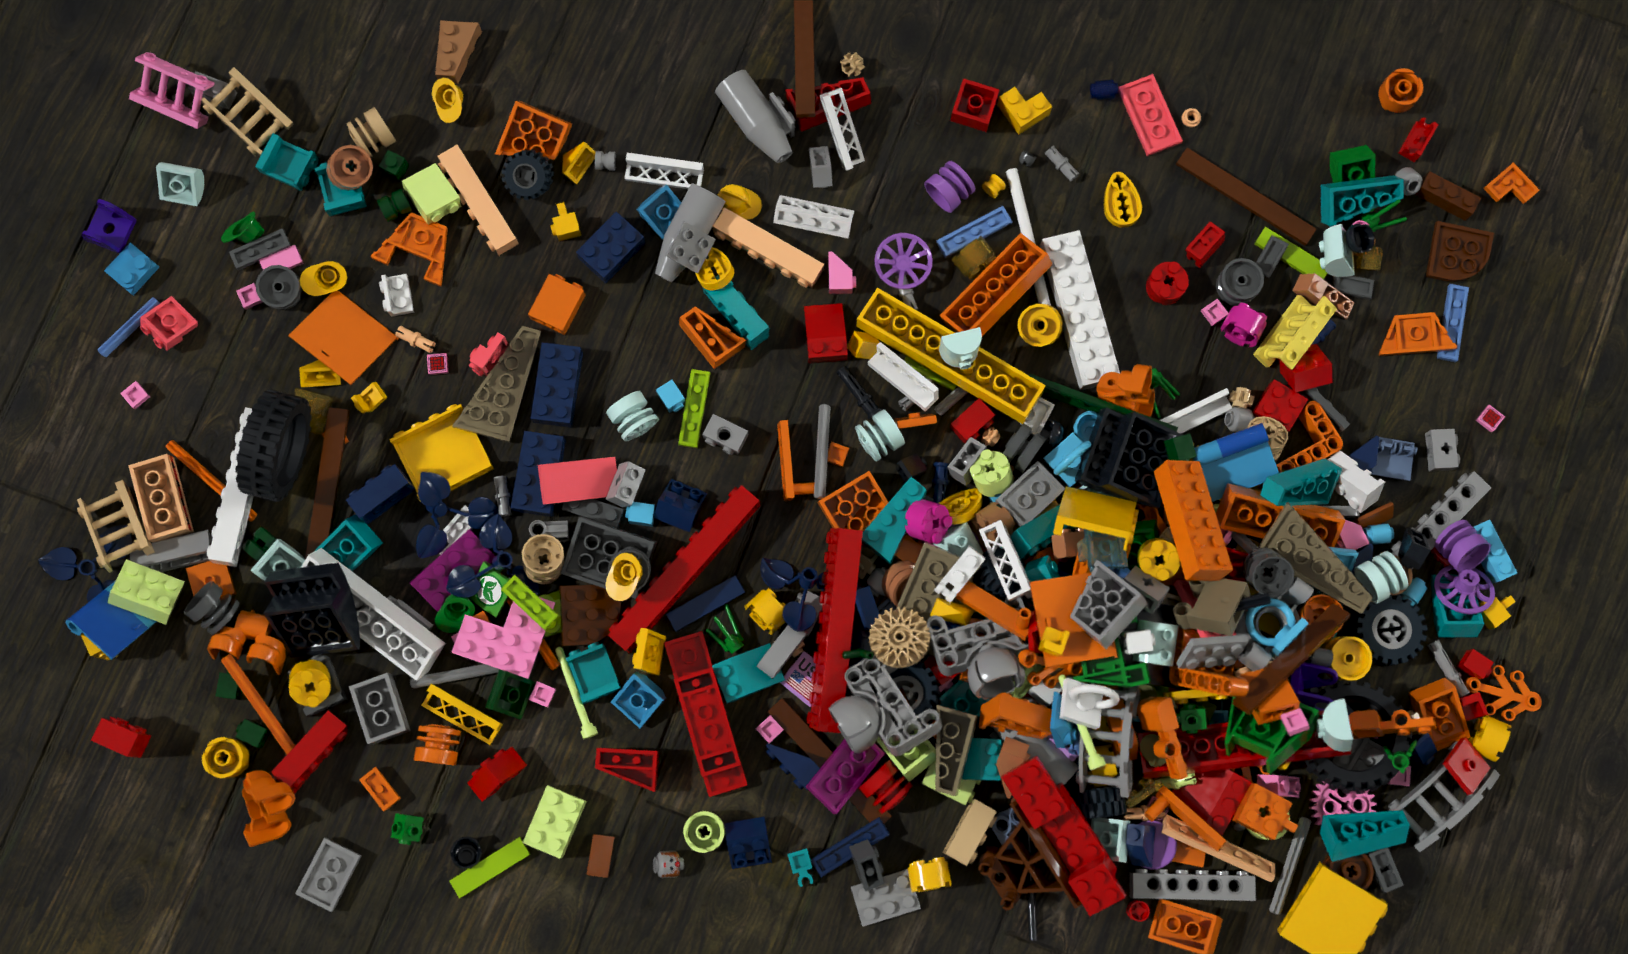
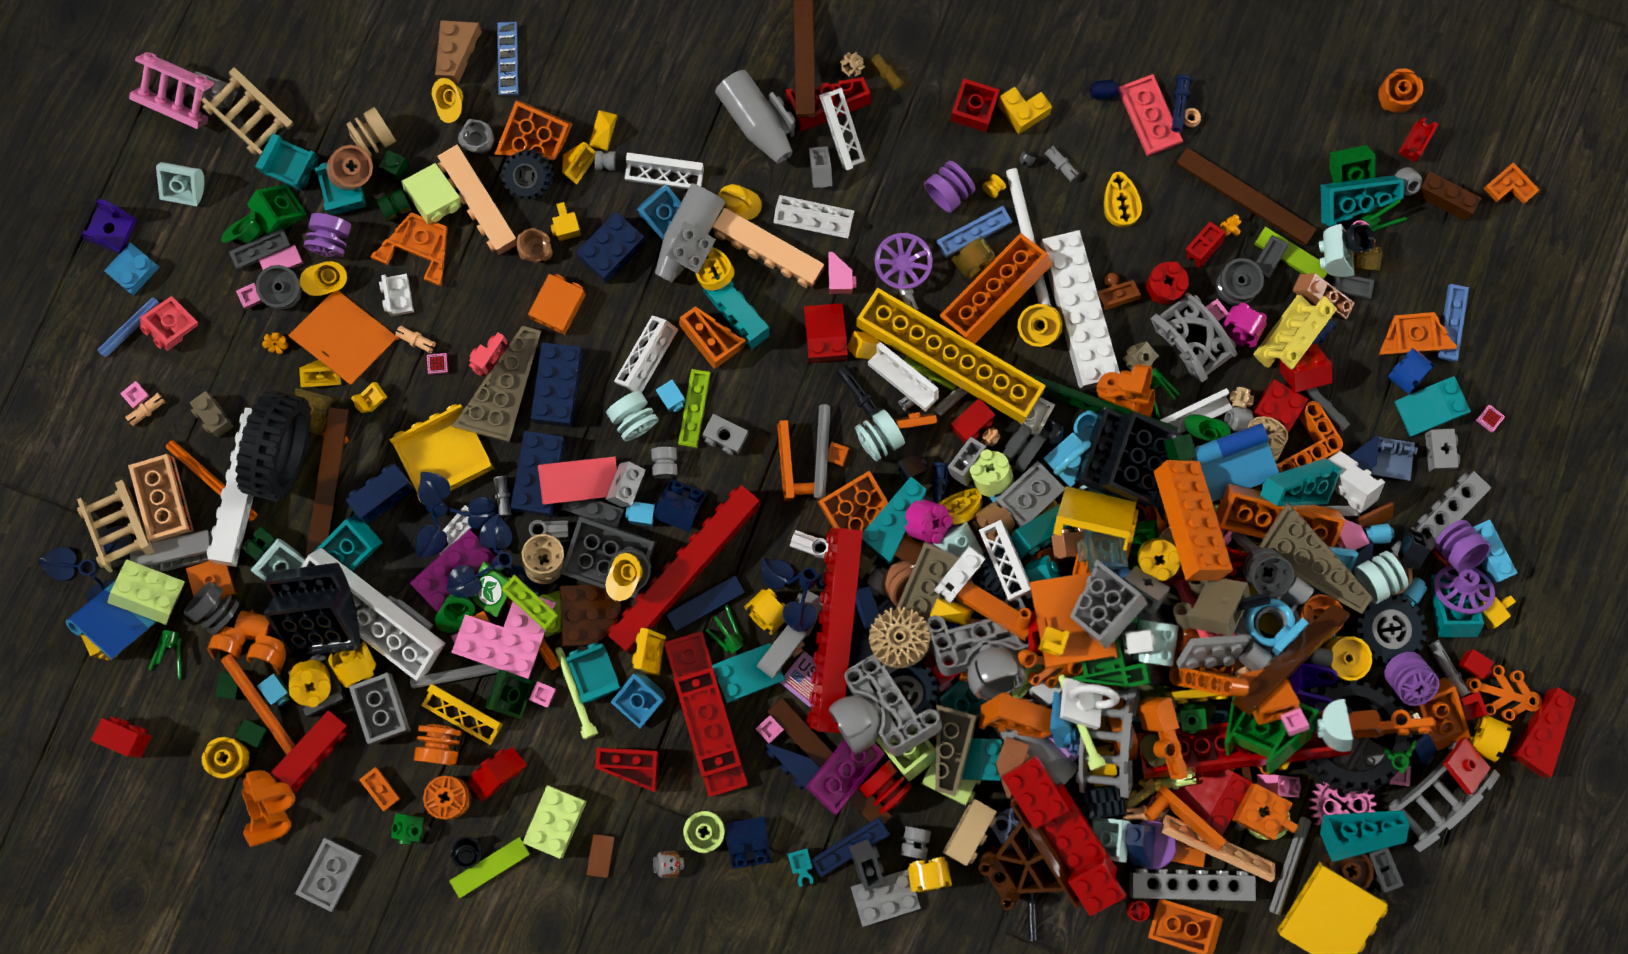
(145, 409): none -> light nougat pin
(168, 640): none -> green plant
(212, 414): none -> dark tan brick
(274, 690): none -> medium azure brick
(275, 342): none -> light orange plant
(276, 208): none -> green slope
(328, 233): none -> medium lavender wheel
(352, 665): none -> yellow brick
(459, 796): none -> orange wheel
(476, 138): none -> light grey hair
(508, 59): none -> tile
(534, 245): none -> medium nougat hair
(603, 130): none -> yellow slope
(649, 355): none -> white fence
(664, 462): none -> light grey wheel
(807, 543): none -> white piece
(857, 653): dark green piece -> none
(886, 71): none -> clear yellow pin
(915, 835): none -> light grey wheel
(961, 348): light aqua brick -> none
(1117, 293): none -> dark orange plate
(1140, 354): none -> dark tan brick
(1181, 96): none -> dark blue pin
(1195, 362): none -> light grey fence
(1205, 428): none -> green piece
(1231, 225): none -> light orange plant
(1411, 371): none -> blue brick
(1411, 678): none -> medium lavender wheel
(1432, 406): none -> teal slope
(1457, 252): reddish brown plate -> none
(1544, 733): none -> red wedge

